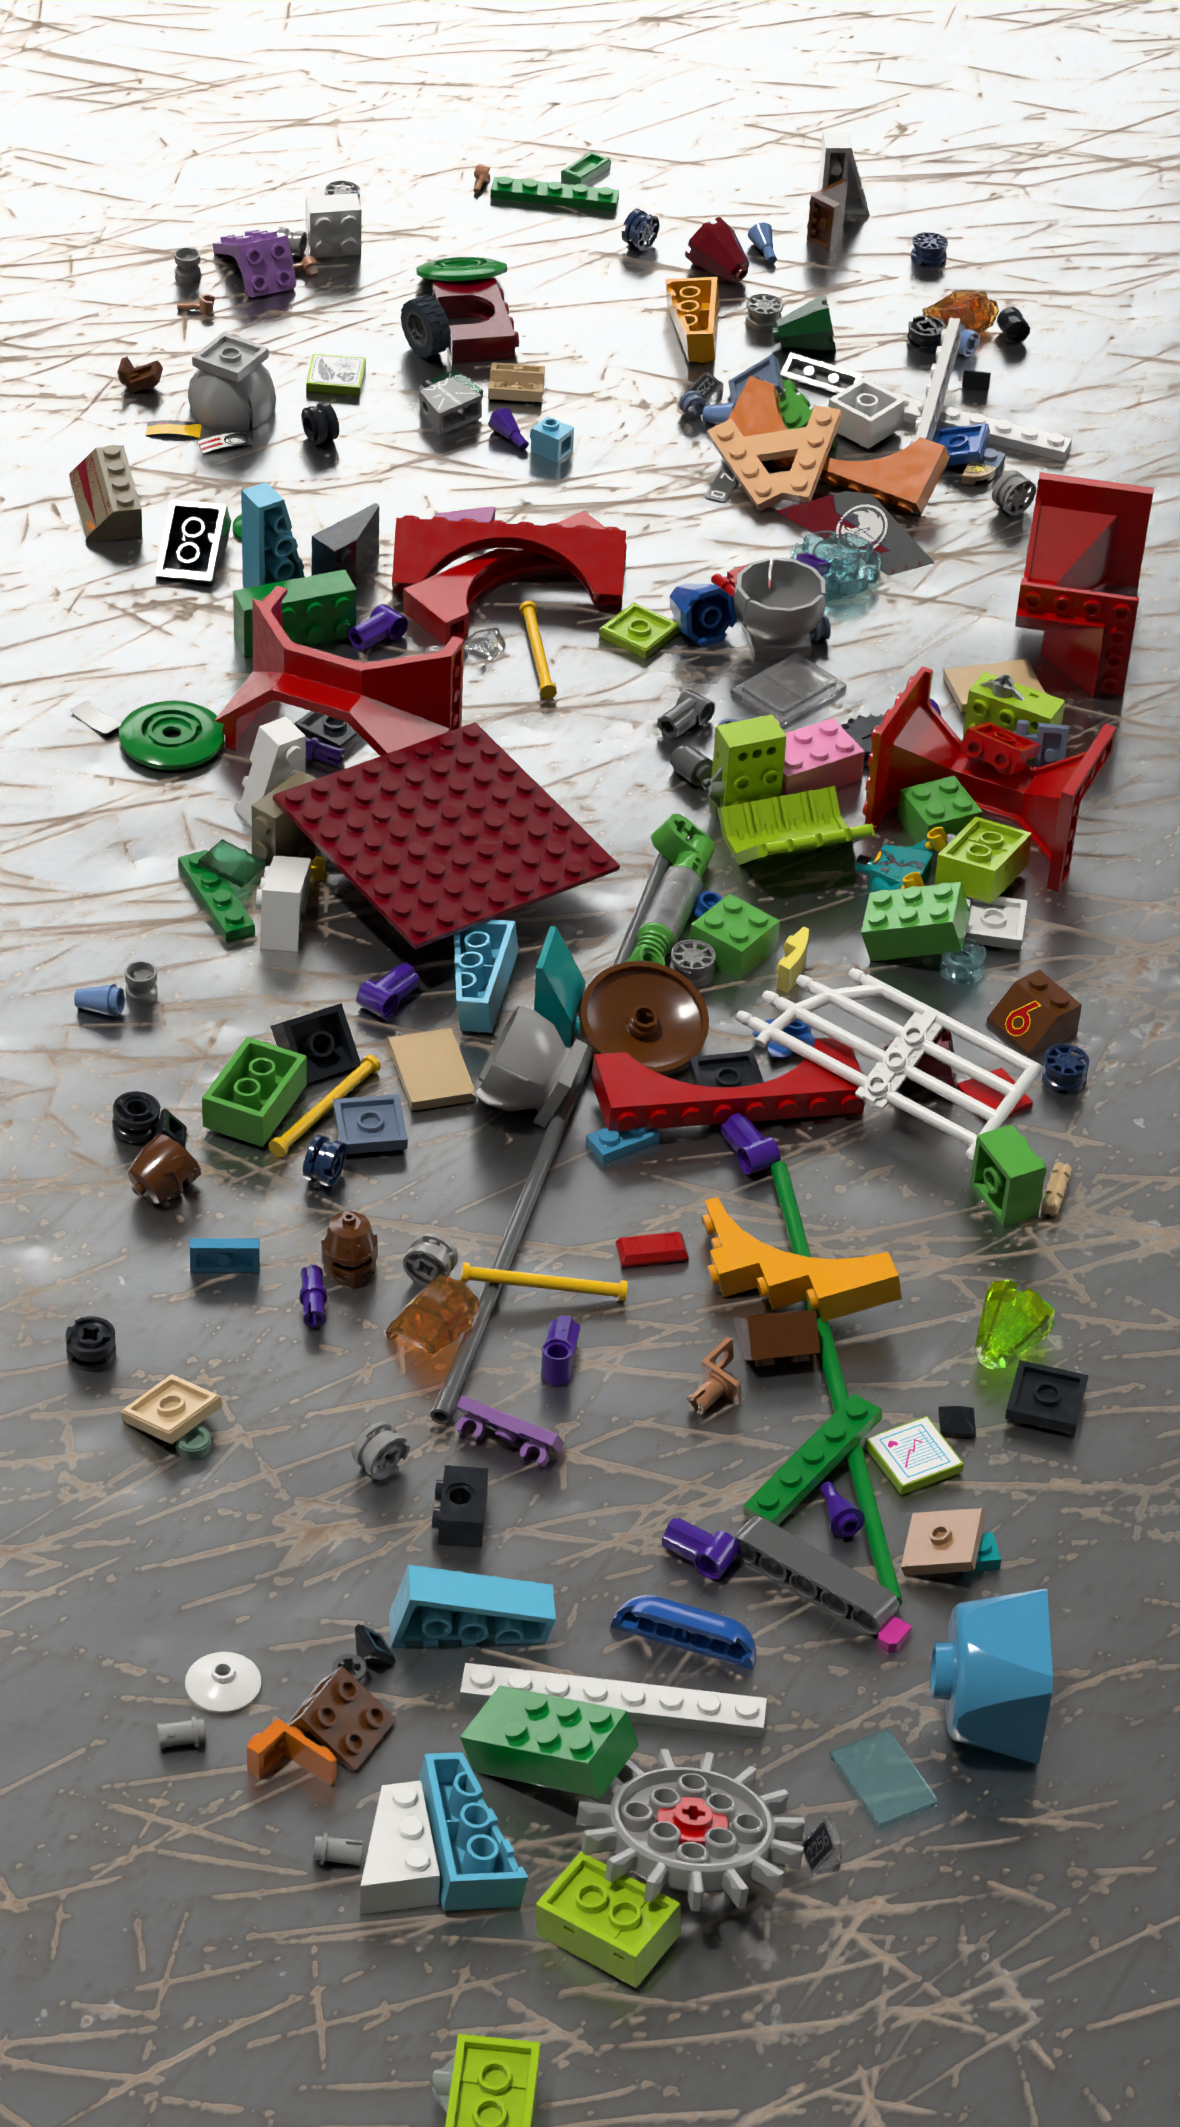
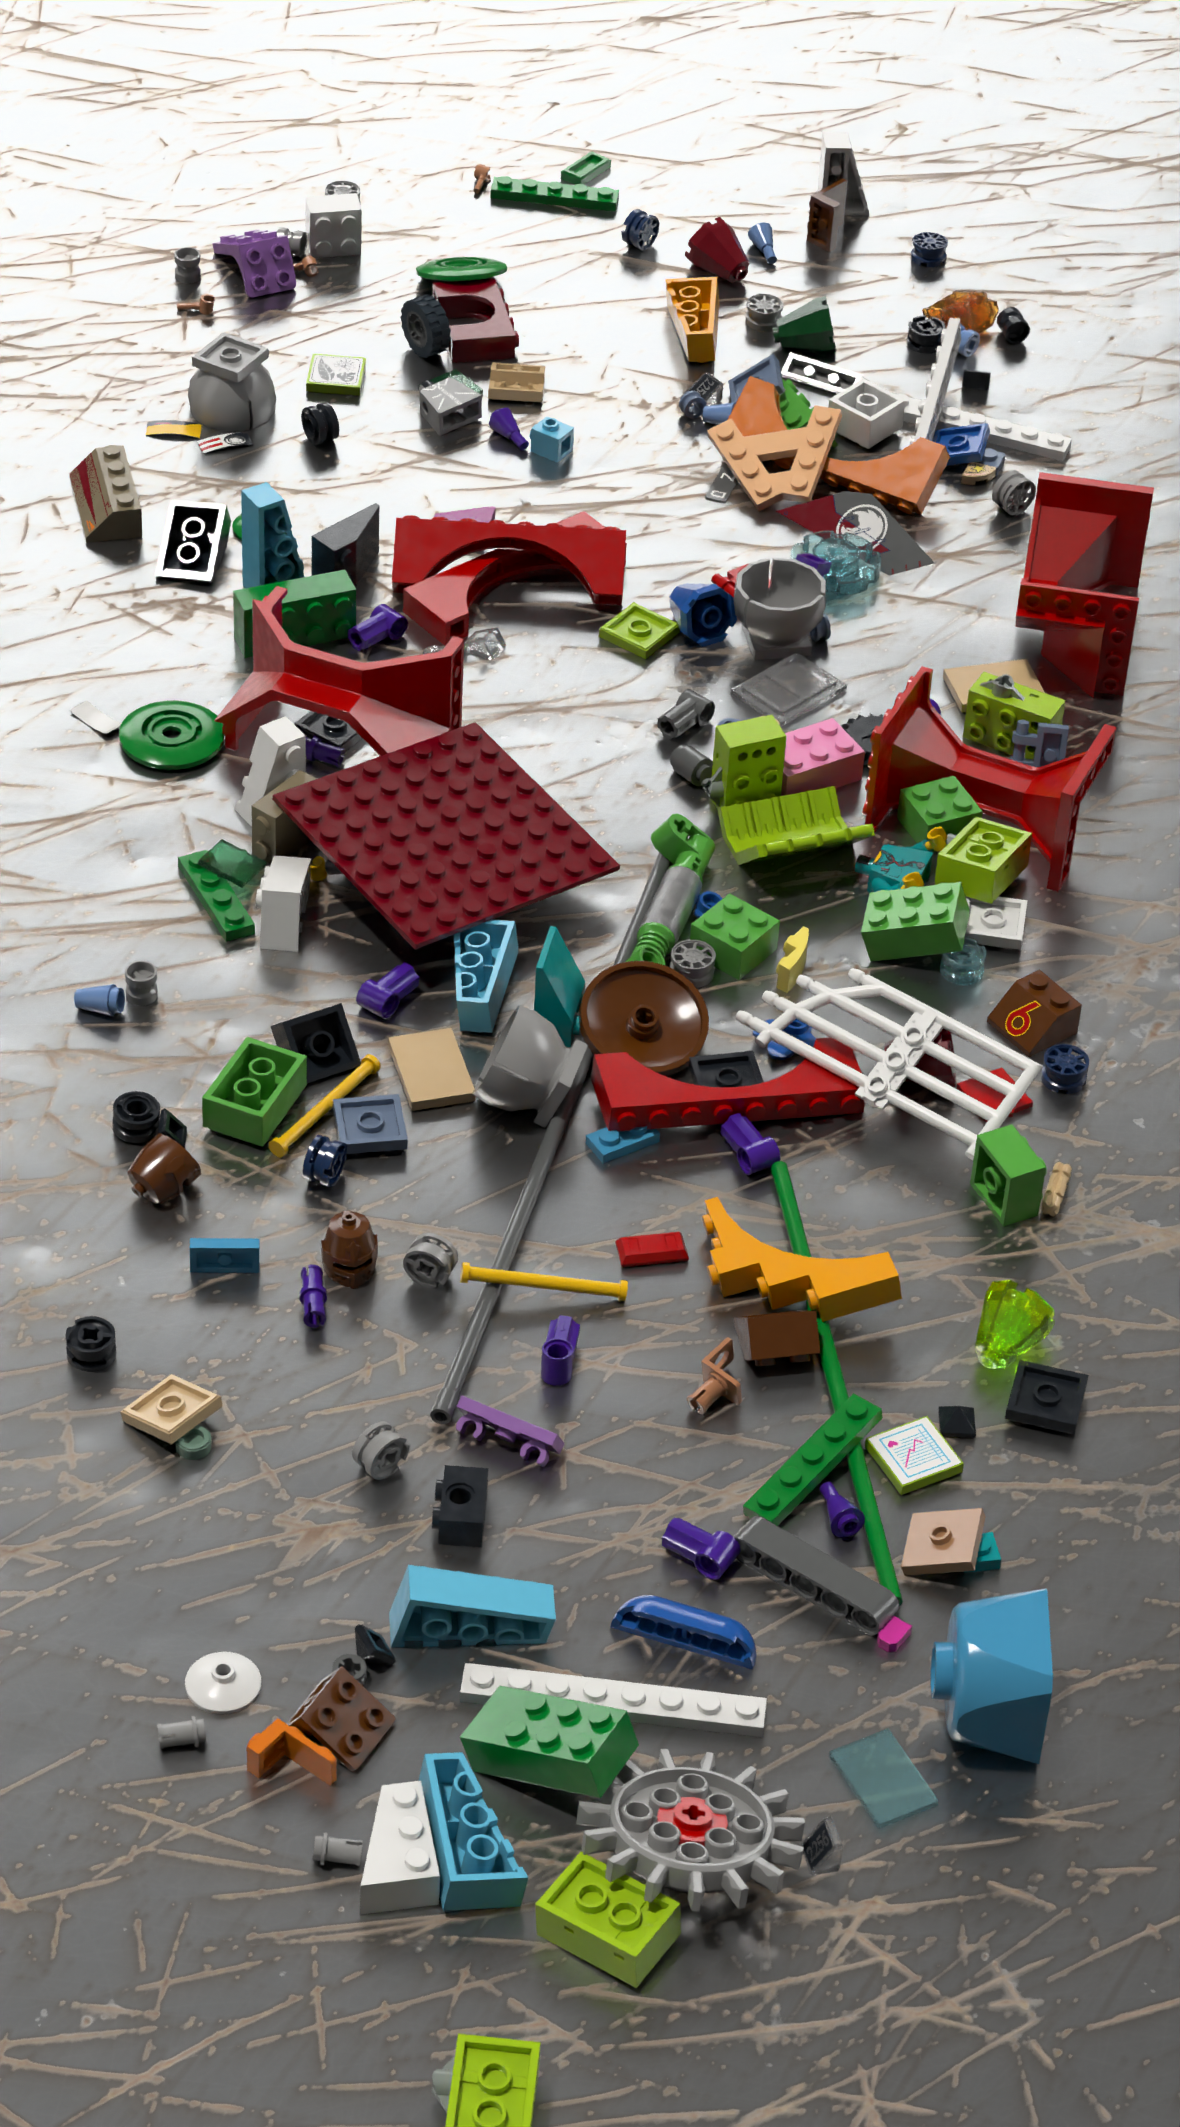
(141, 377): reddish brown bracket -> none
(436, 1315): clear orange slope -> none
(547, 688): yellow bar -> none
(998, 747): red plate -> none

